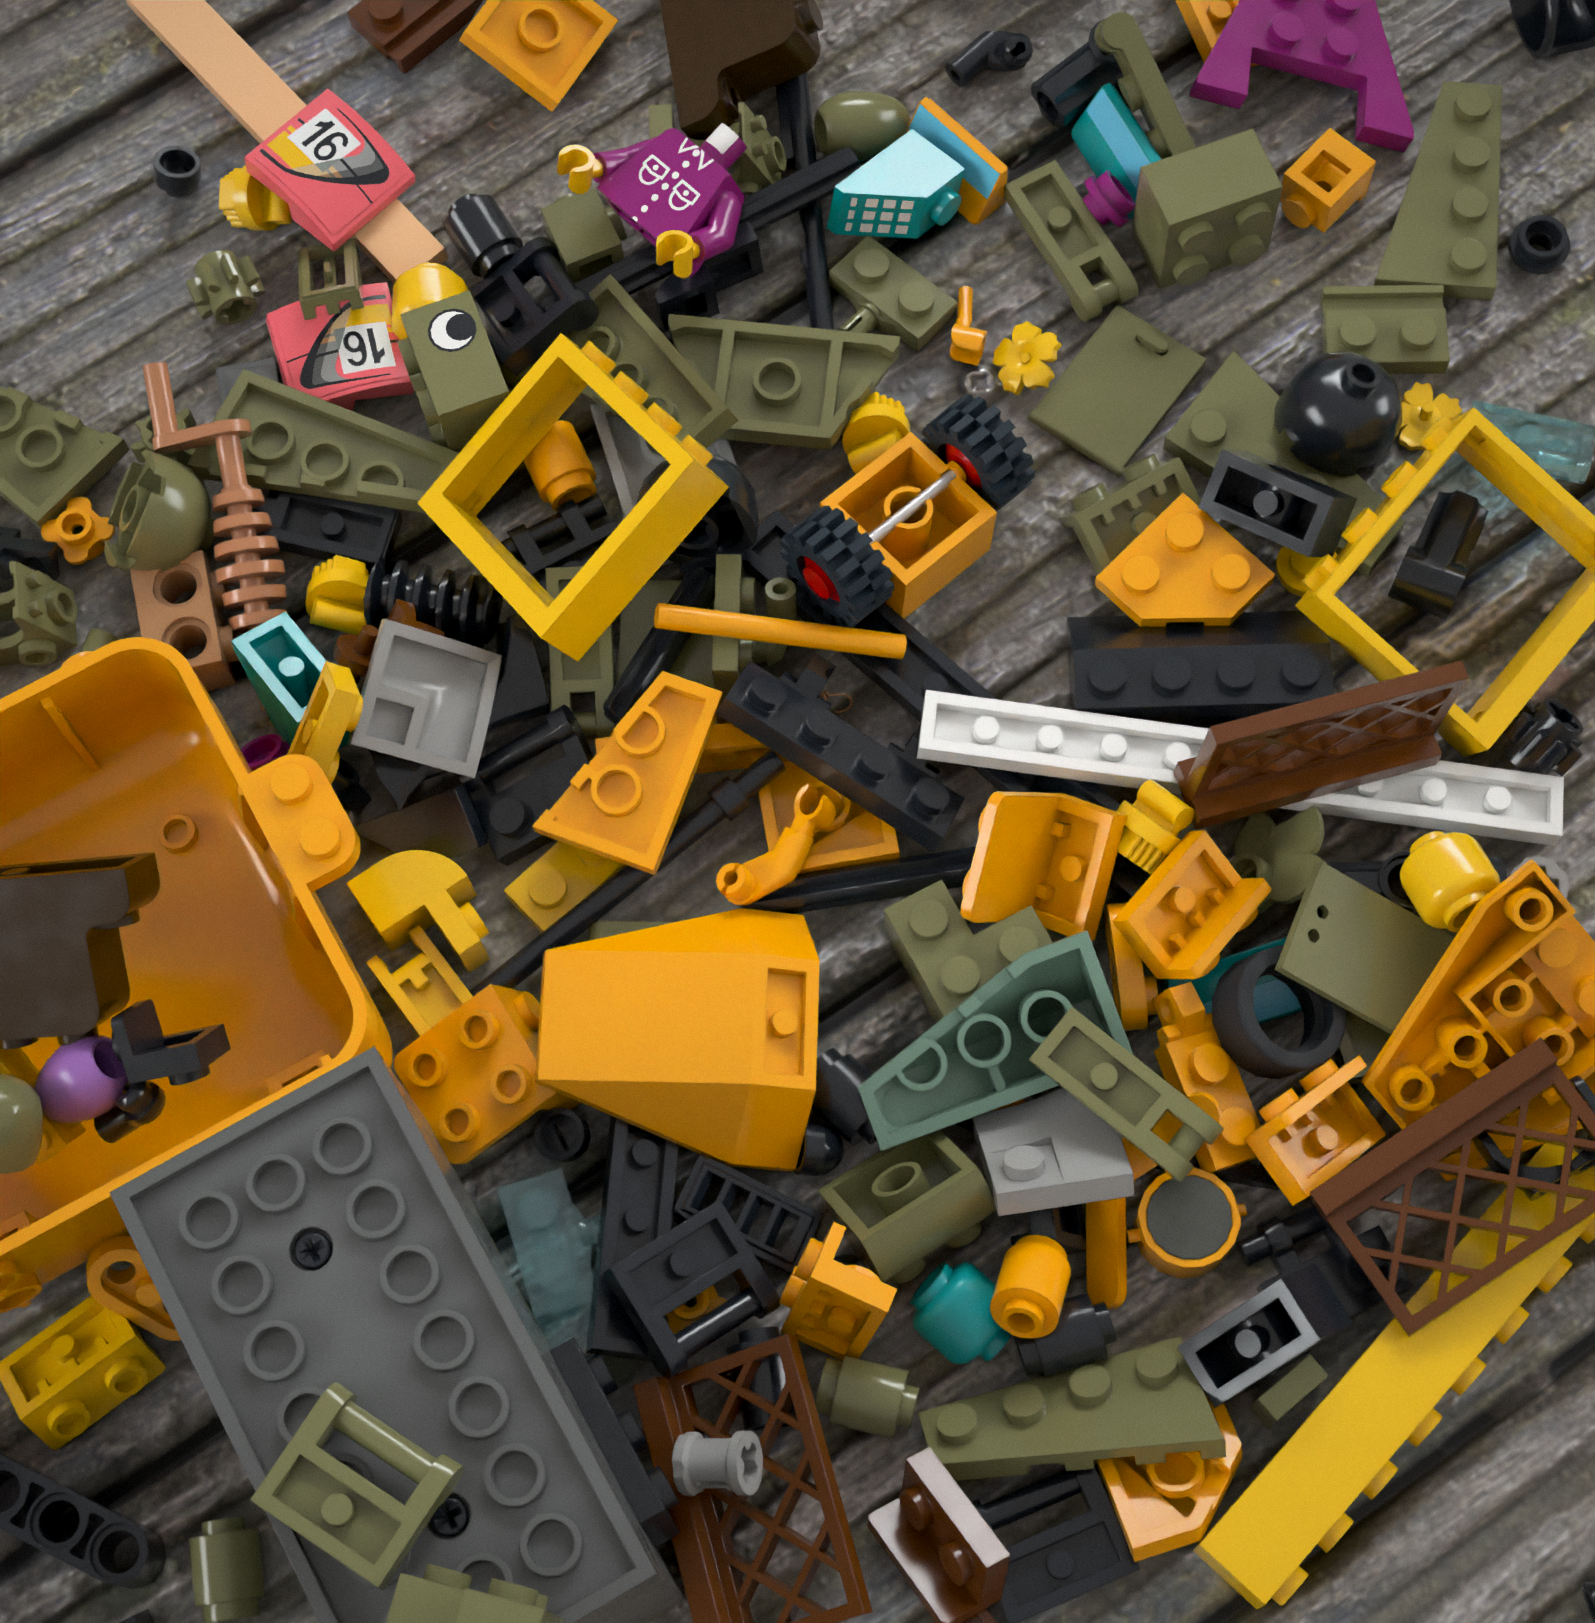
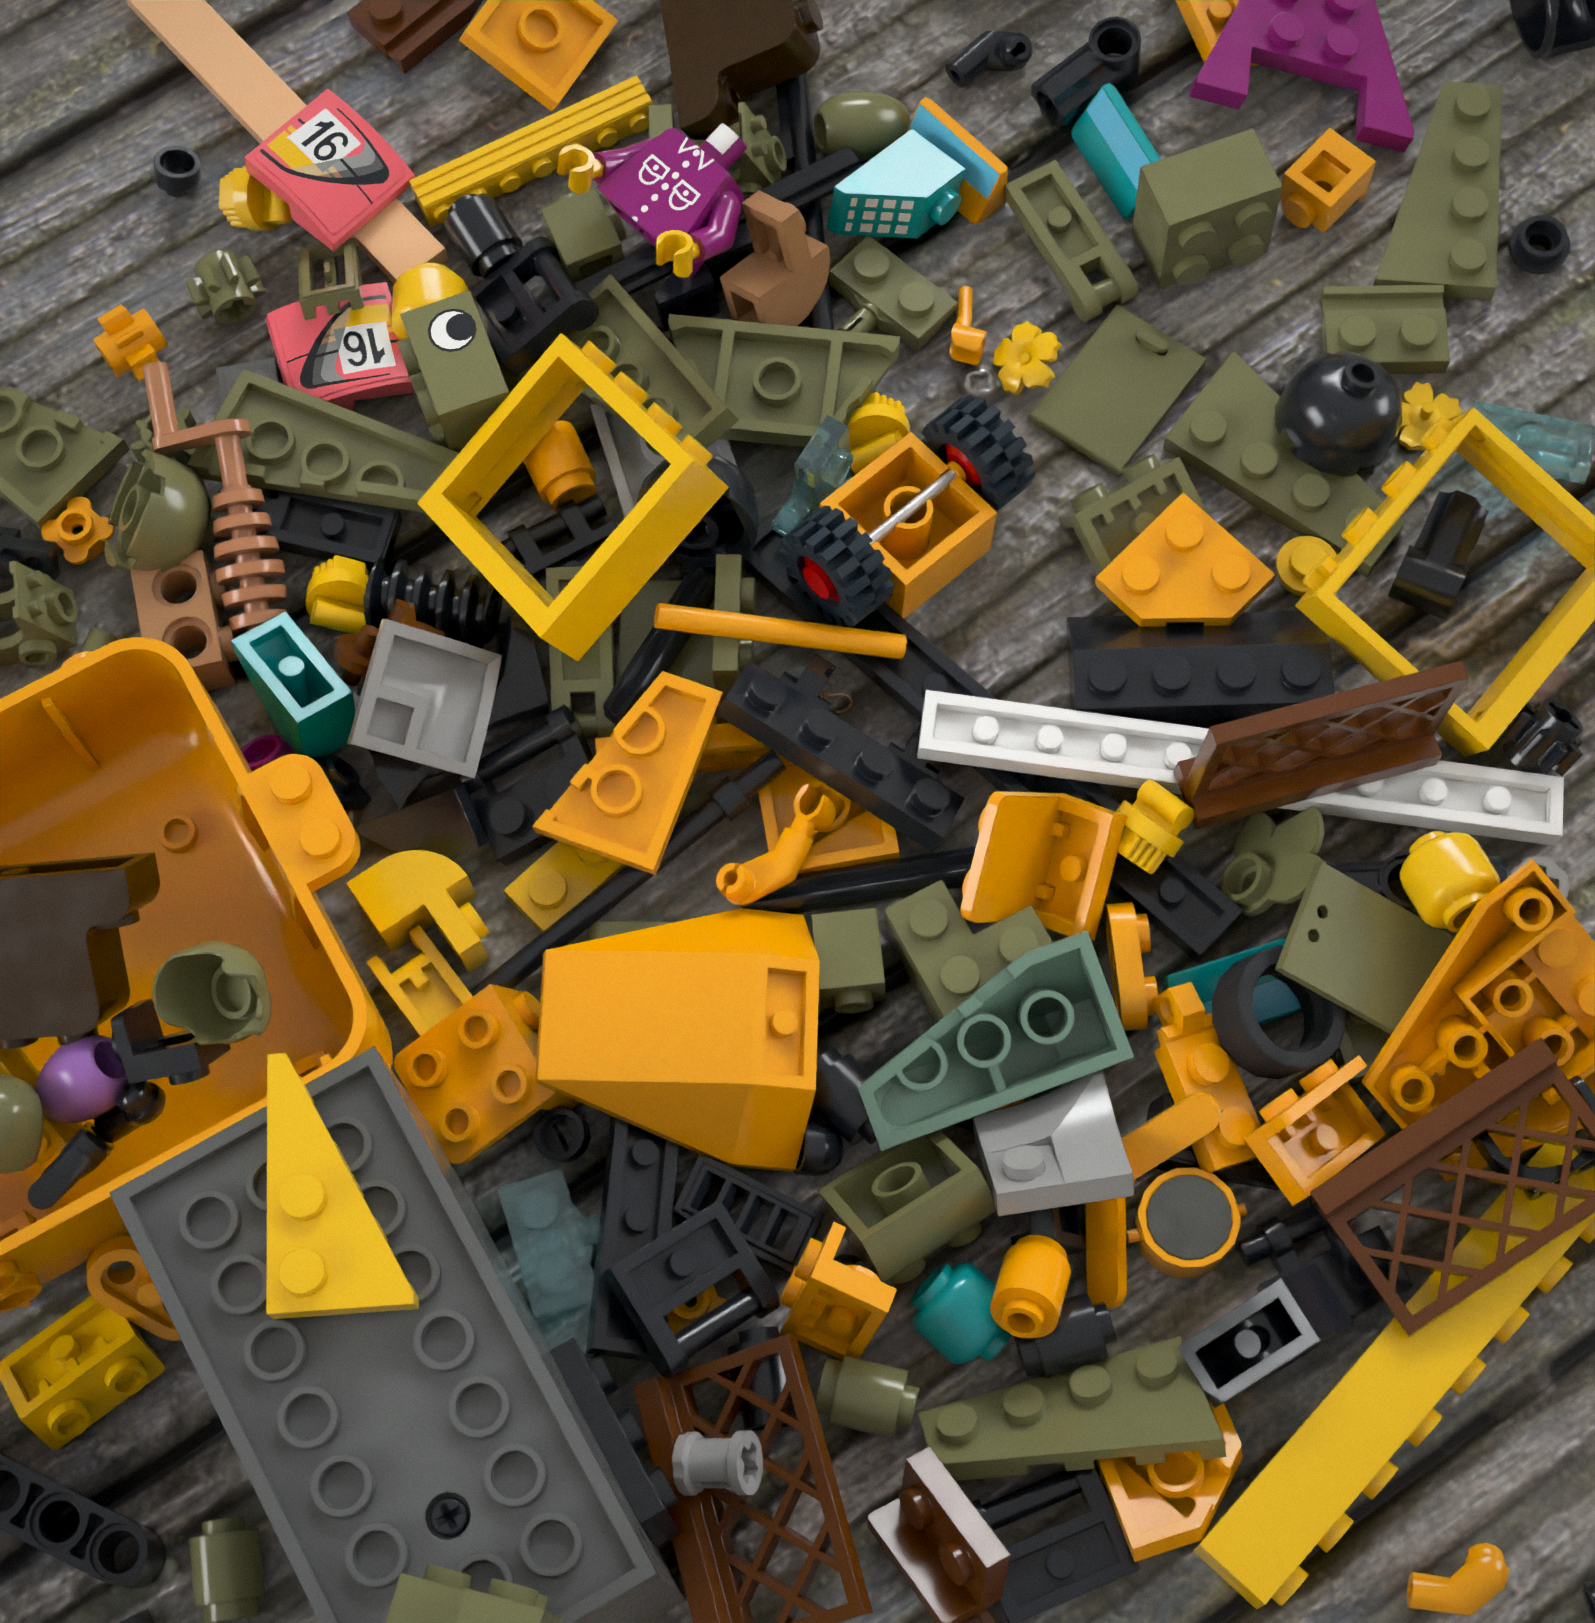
(77, 1159): none -> black cap
(129, 341): none -> light orange gear
(213, 993): none -> olive hair
(320, 1232): none -> yellow wing
(329, 713): yellow plate -> none
(342, 1508): olive plate -> none
(534, 149): none -> yellow piece
(780, 603): olive arm -> none
(784, 271): none -> medium nougat brick
(818, 473): none -> clear light blue plate
(849, 960): none -> olive brick
(1108, 199): magenta plate -> none
(1123, 1092): olive plate -> none
(1143, 84): olive plate -> none
(1189, 910): light orange bracket -> none
(1277, 503): black brick -> none
(1289, 1391): olive tile -> none
(1467, 1589): none -> light orange arm

